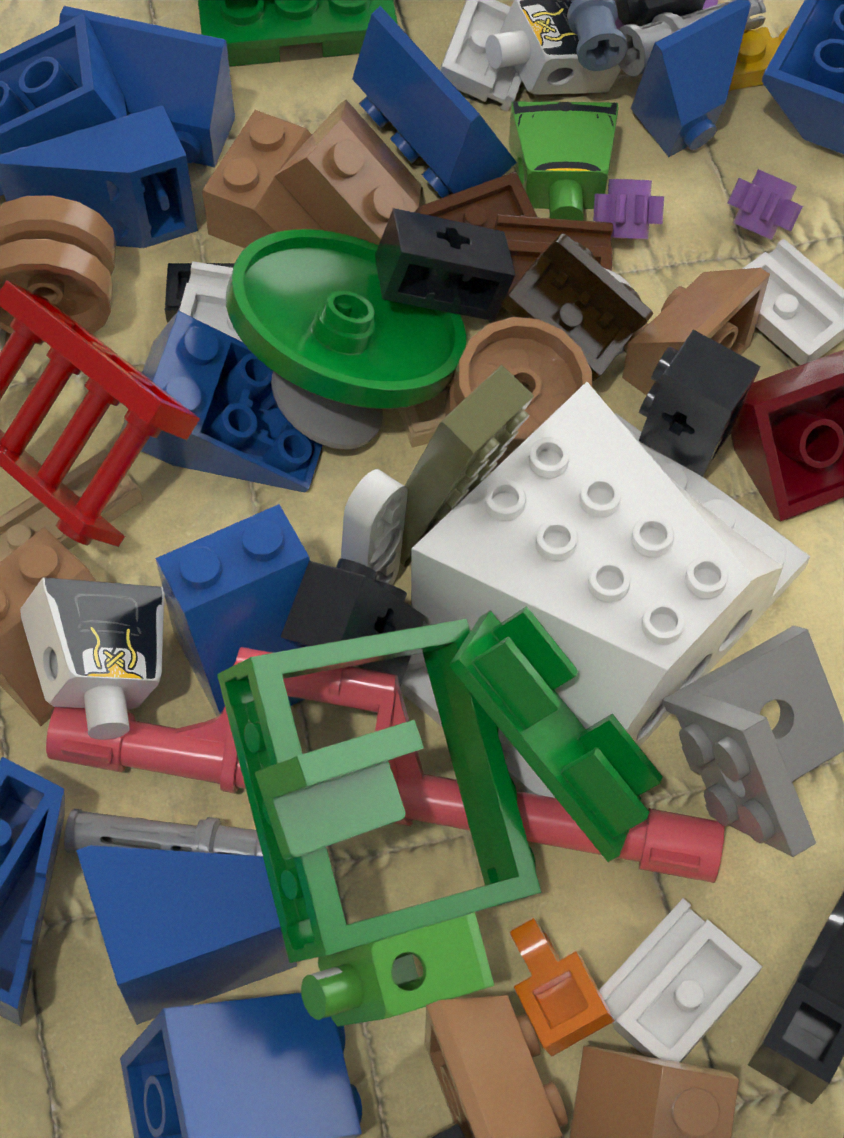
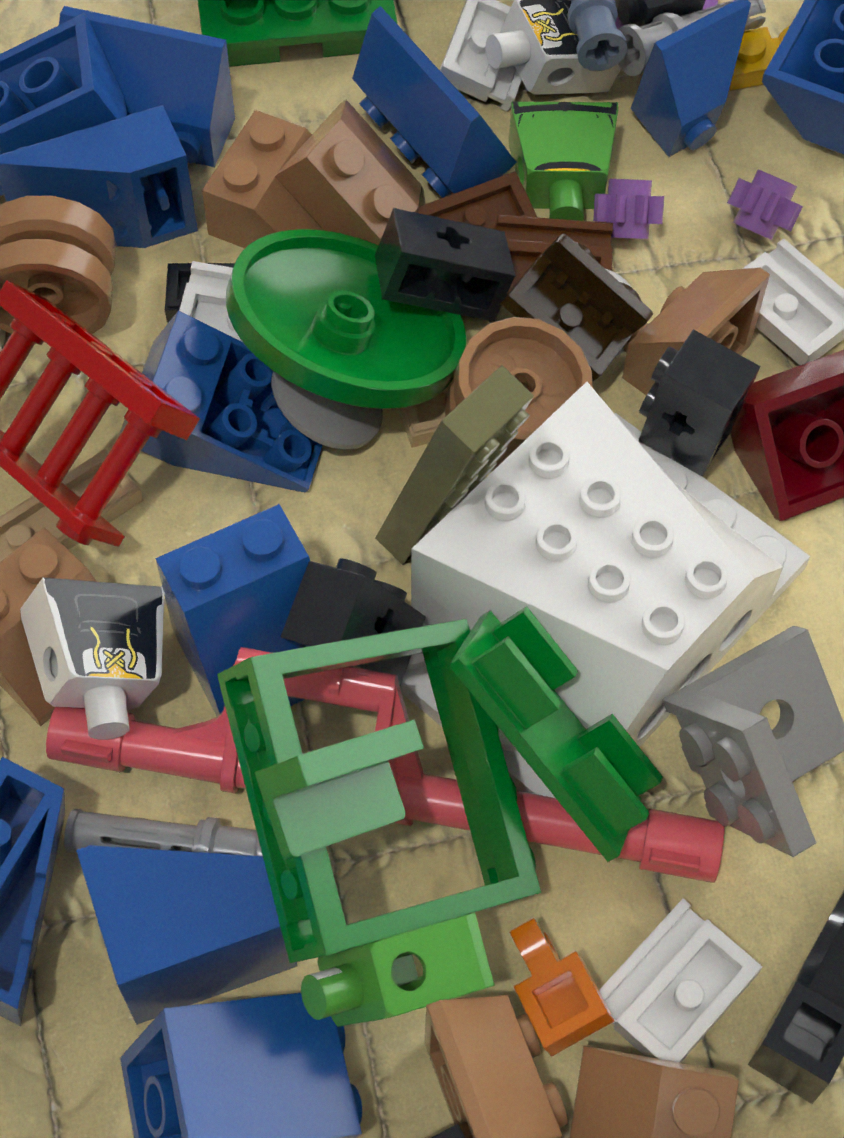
(375, 524): white beam -> none

